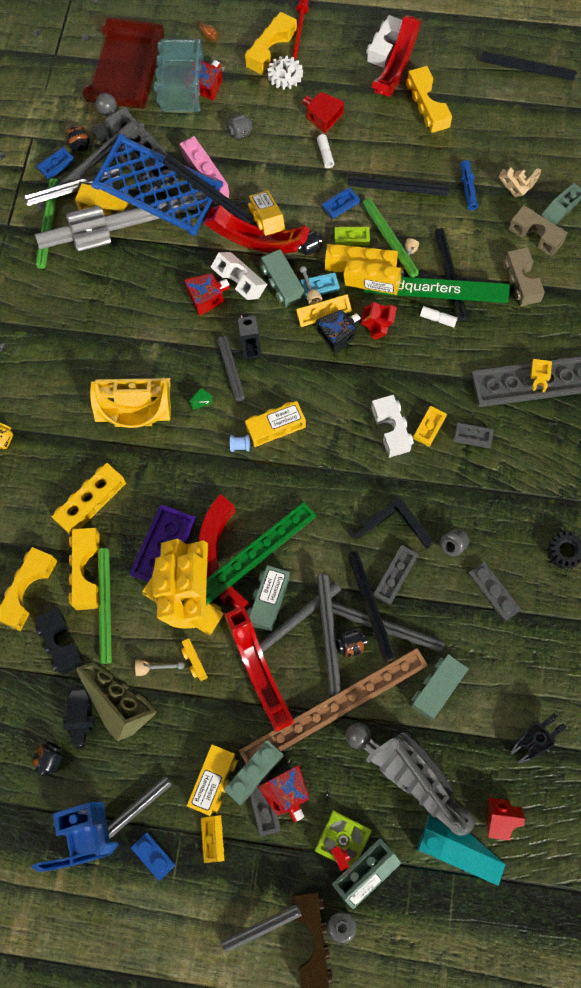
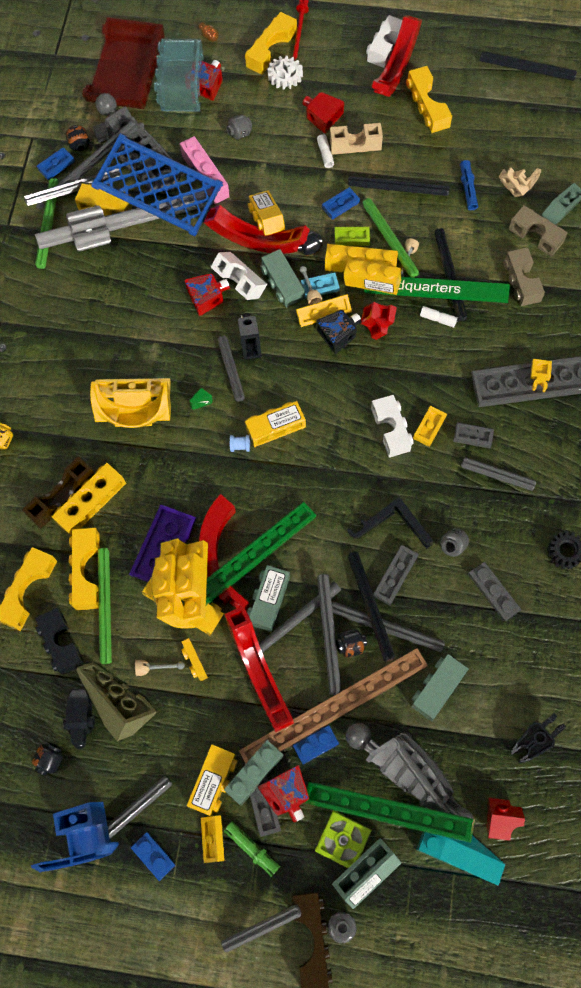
(42, 507): none -> dark brown arch
(207, 189): black axle -> none
(252, 849): none -> bright green pin
(315, 745): none -> blue plate
(341, 857): red plate -> none
(367, 140): none -> tan arch
(391, 812): none -> green tile
(498, 473): none -> dark grey axle

